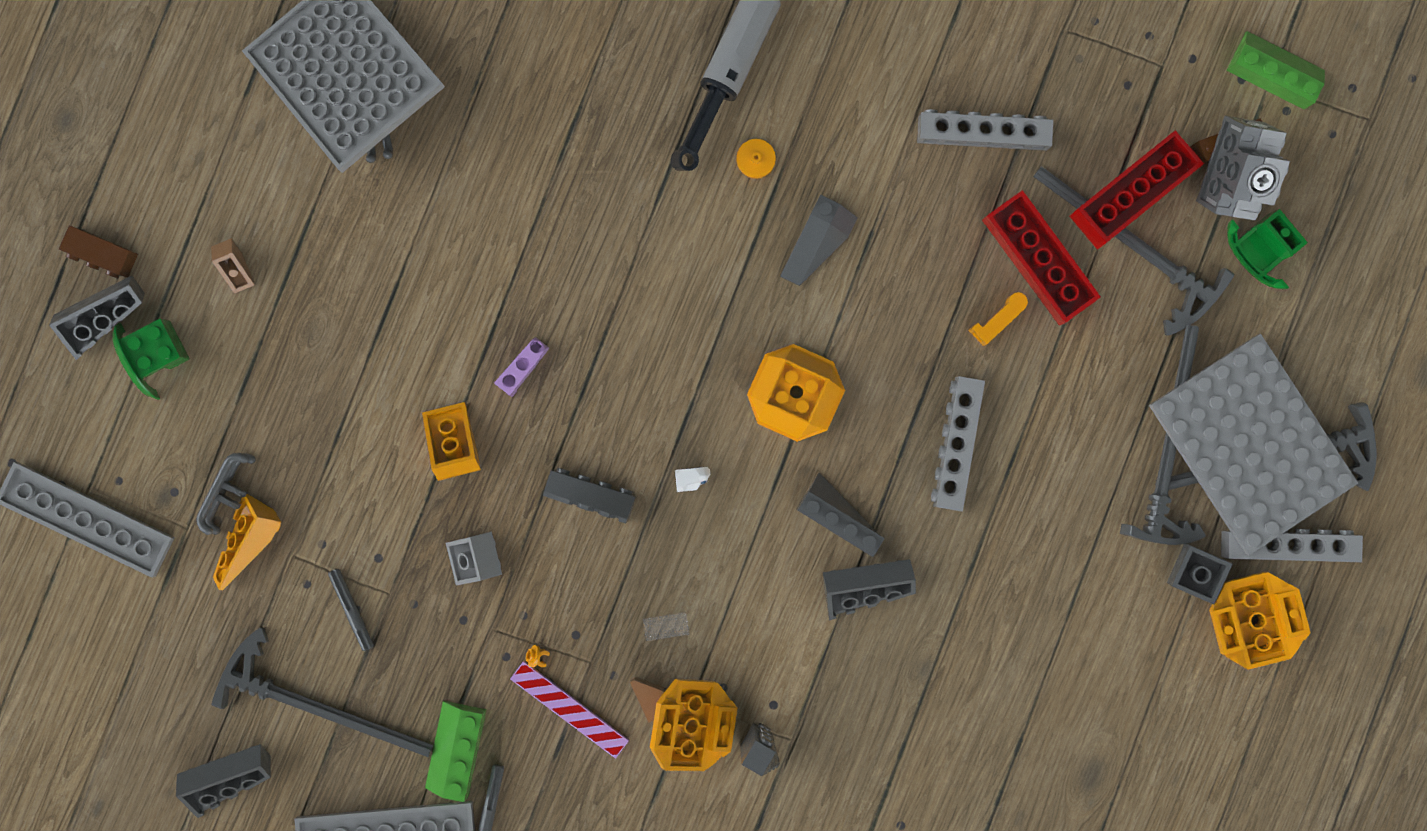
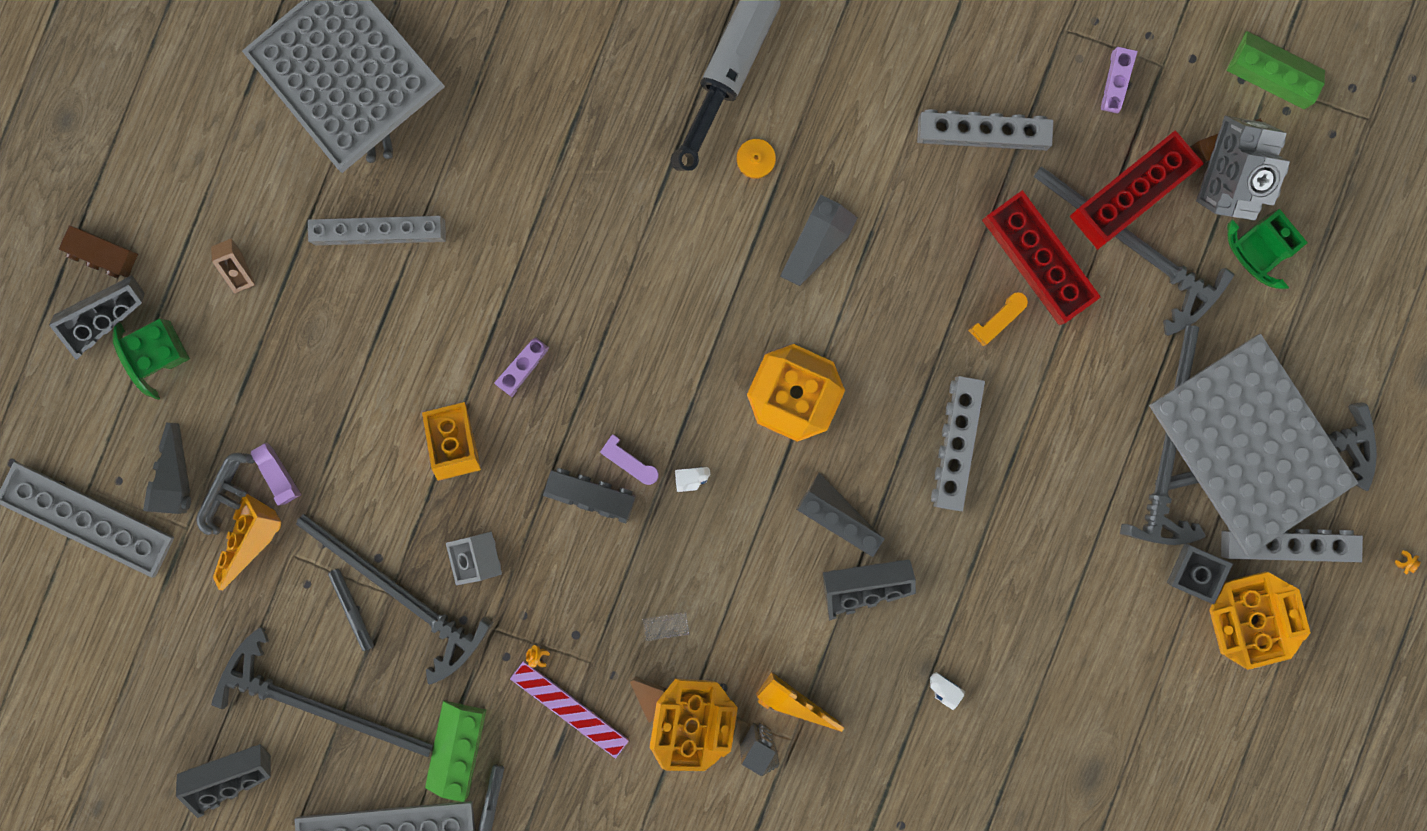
(170, 486): none -> dark grey wedge
(275, 474): none -> lavender leg
(376, 230): none -> light grey brick
(456, 637): none -> dark grey piece
(645, 474): none -> lavender leg
(786, 699): none -> light orange wedge
(946, 691): none -> white rock
(1118, 79): none -> lavender leg
(1411, 564): none -> light orange plate

